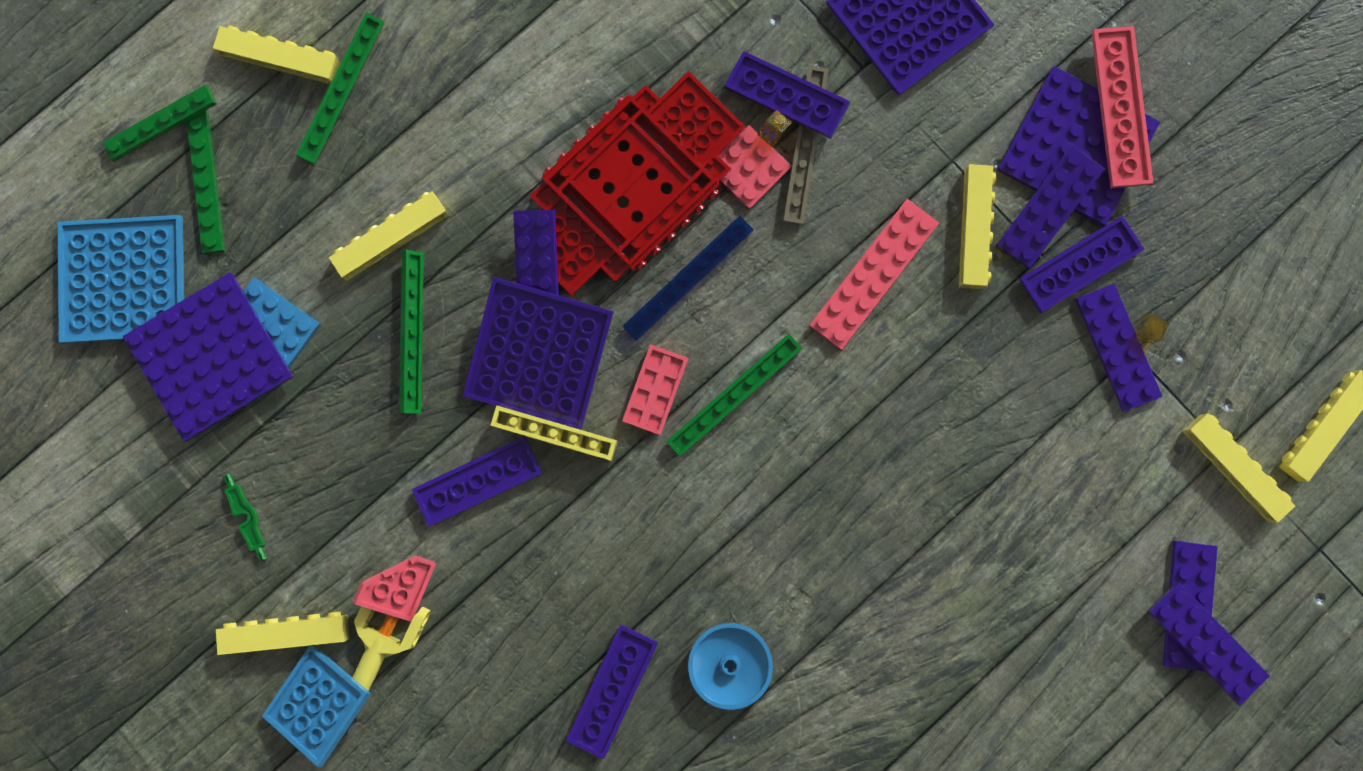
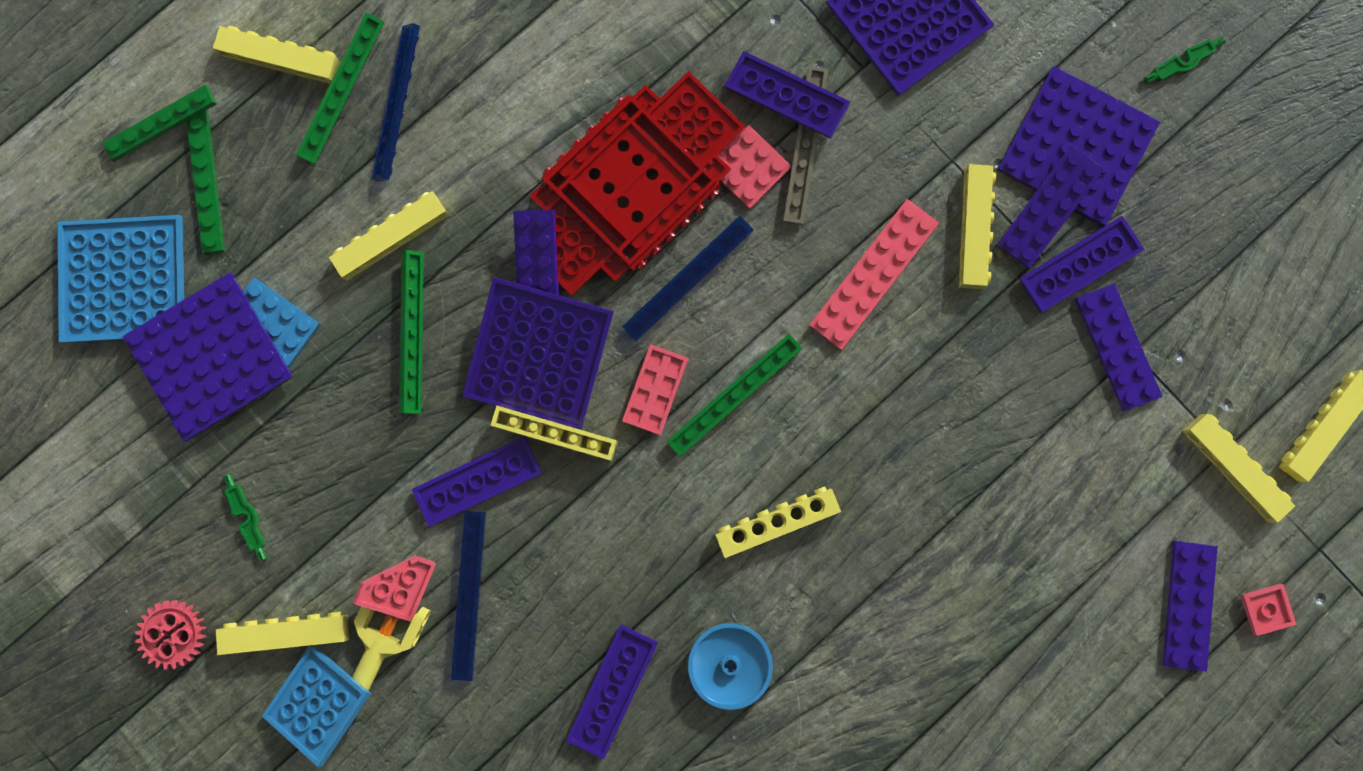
(181, 649): none -> coral gear
(395, 103): none -> clear blue plate
(468, 596): none -> clear blue plate
(774, 128): clear yellow brick -> none
(828, 507): none -> light yellow brick
(1122, 107): coral plate -> none
(1151, 329): clear yellow brick -> none
(1177, 66): none -> green piece
(1208, 643): dark purple plate -> none
(1268, 609): none -> coral plate

